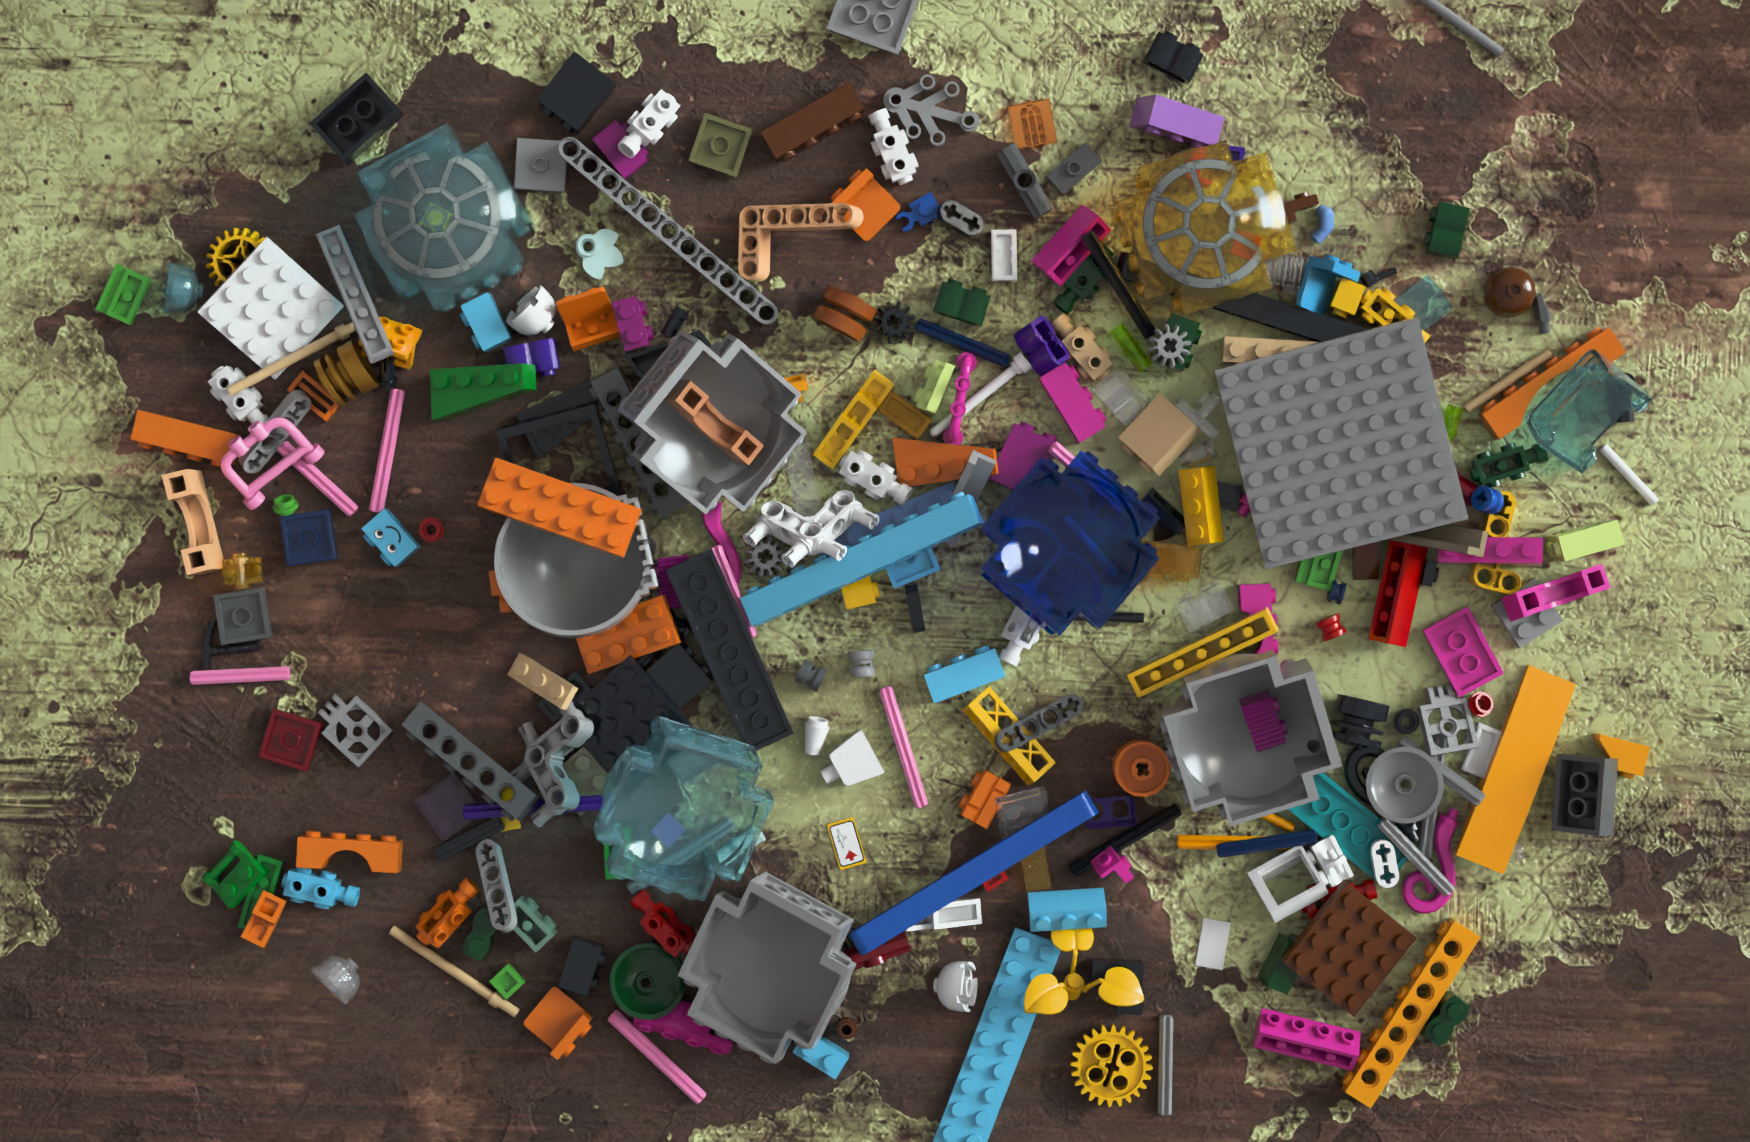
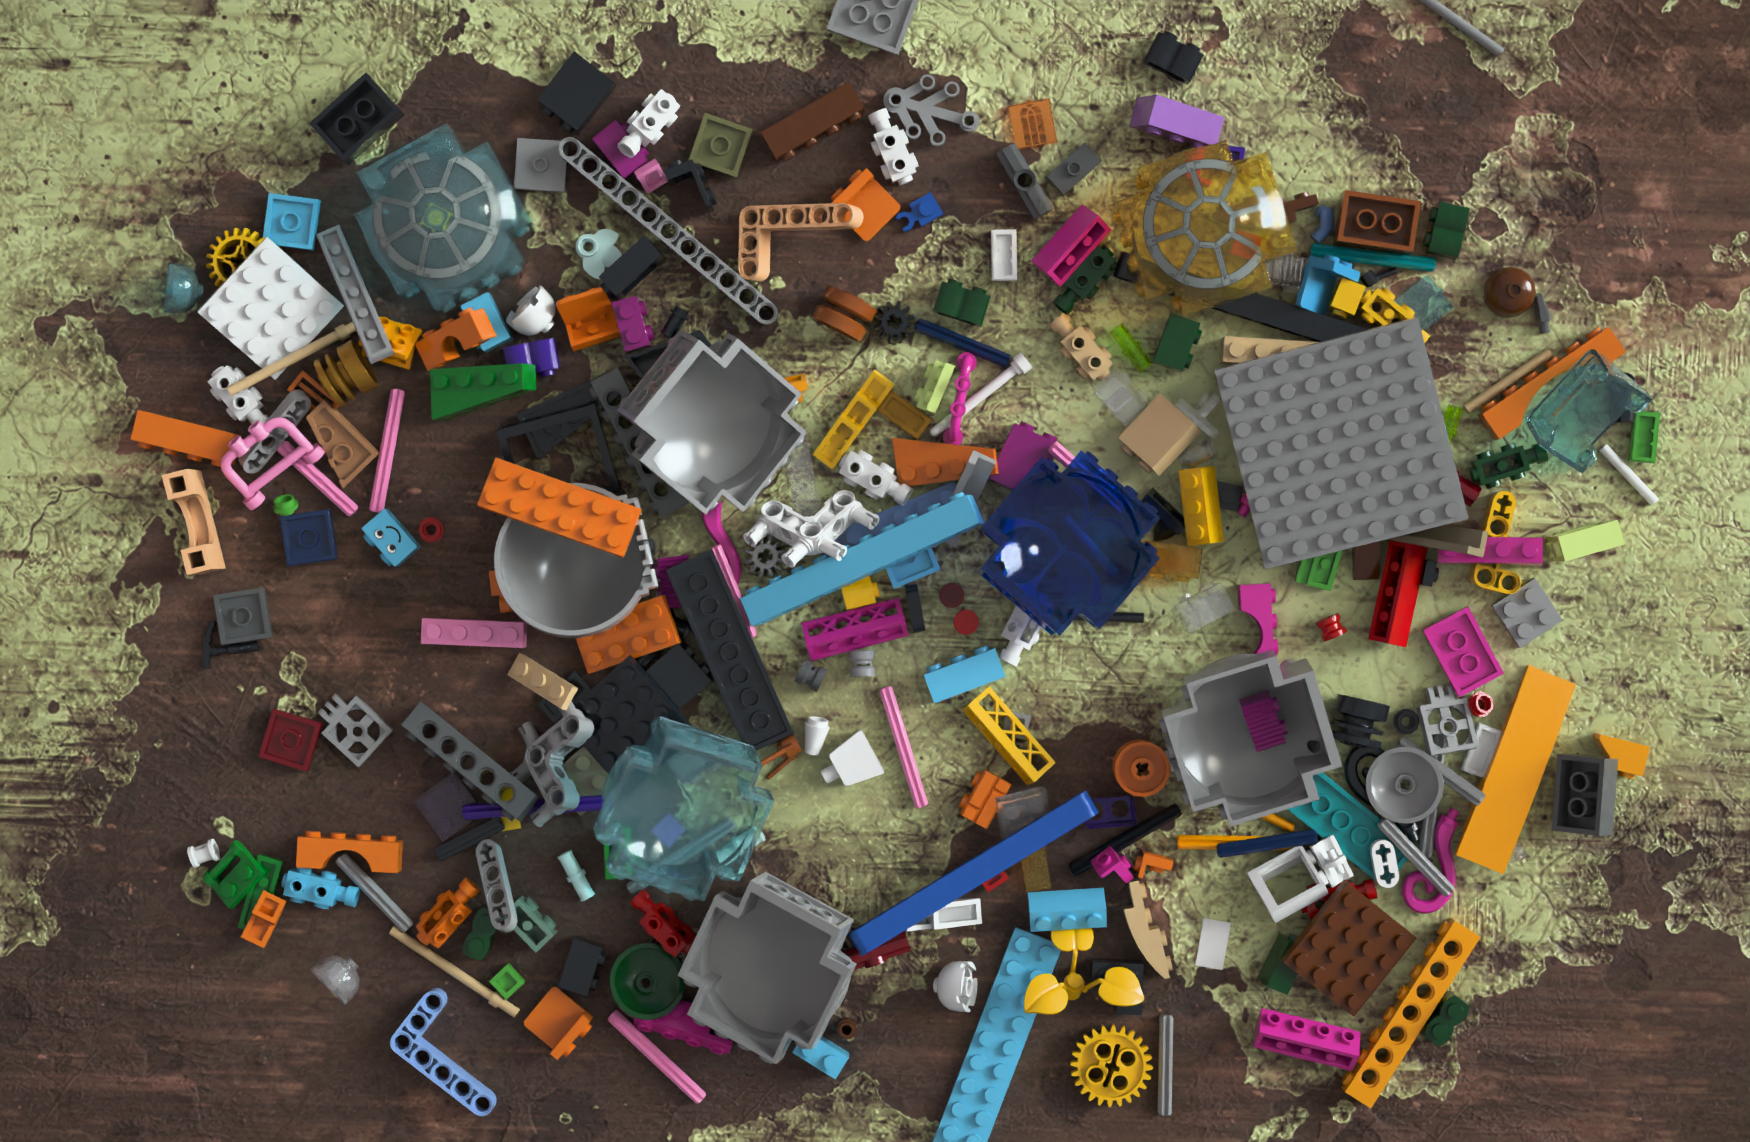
(123, 294): bright green plate -> none
(203, 853): none -> white bush
(240, 675): bright pink axle -> none
(242, 570): clear yellow brick -> none
(292, 221): none -> medium azure plate
(343, 444): none -> medium nougat wing
(374, 892): none -> light grey axle
(387, 373): black pin -> none
(437, 1058): none -> light blue beam
(439, 346): none -> orange arch
(474, 632): none -> bright pink brick
(576, 875): none -> light aqua pin
(630, 269): none -> black window
(651, 176): none -> bright pink plate
(682, 171): none -> black bracket
(727, 436): nougat arch -> none
(787, 747): none -> dark orange plant
(846, 843): white sticker -> none
(855, 634): none -> dark pink fence
(951, 595): none -> dark red plate
(963, 214): beam -> none
(966, 622): none -> red tile
(1038, 722): dark grey beam -> none
(1041, 346): dark purple brick -> none
(1073, 402): dark pink brick -> none
(1118, 284): black axle -> none
(1148, 938): none -> tan slope
(1157, 863): none -> orange bracket
(1160, 344): light grey gear -> none
(1202, 652): yellow brick -> none
(1337, 592): dark blue bush -> none
(1374, 257): none -> teal axle
(1376, 222): none -> dark orange brick
(1481, 503): blue wheel -> none
(1556, 592): dark pink arch -> none
(1644, 437): none -> bright green plate

